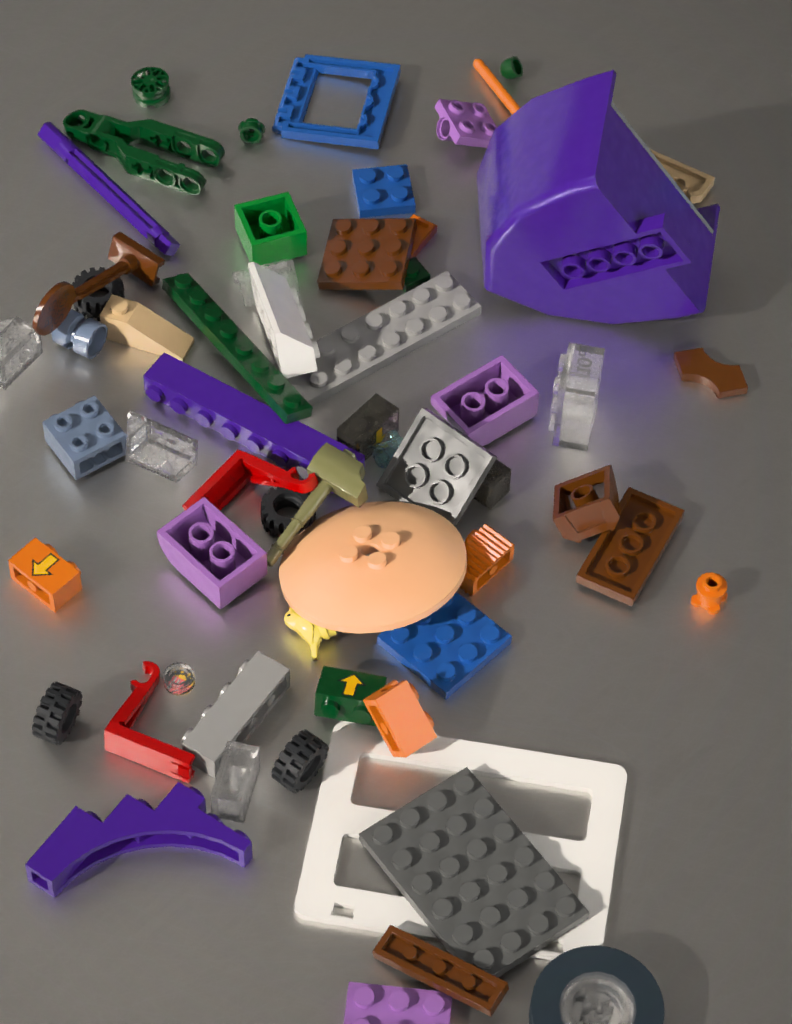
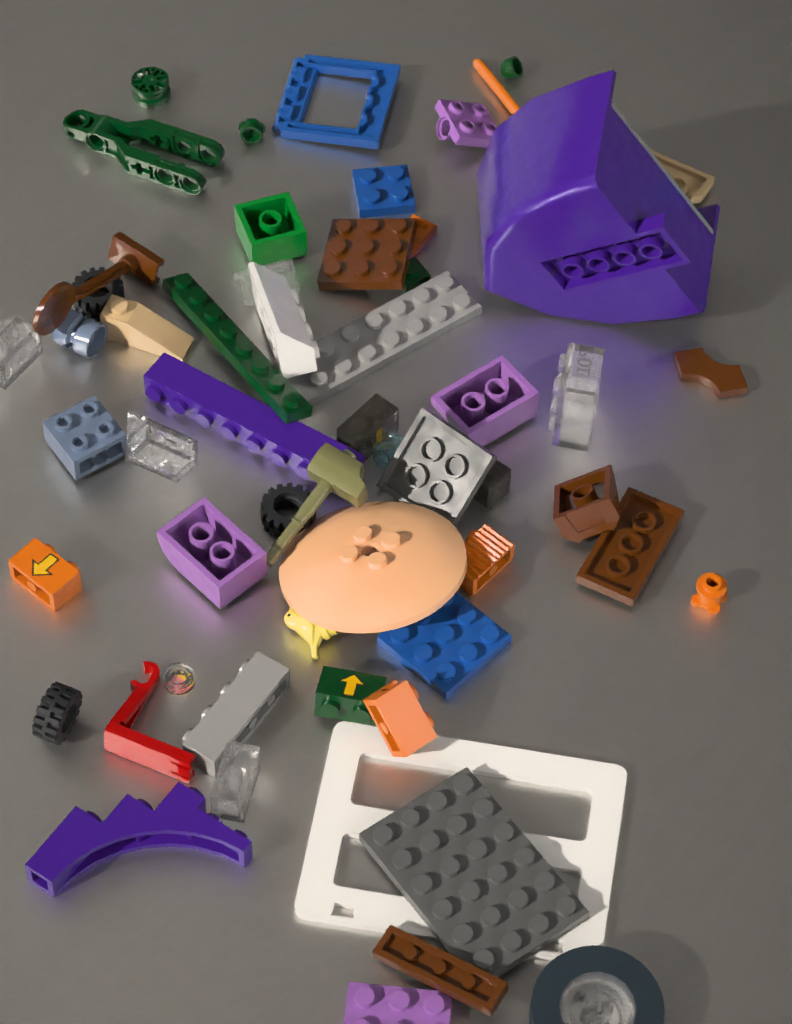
(108, 189): dark purple piece -> none
(244, 468): red hinge -> none
(300, 761): black tyre -> none

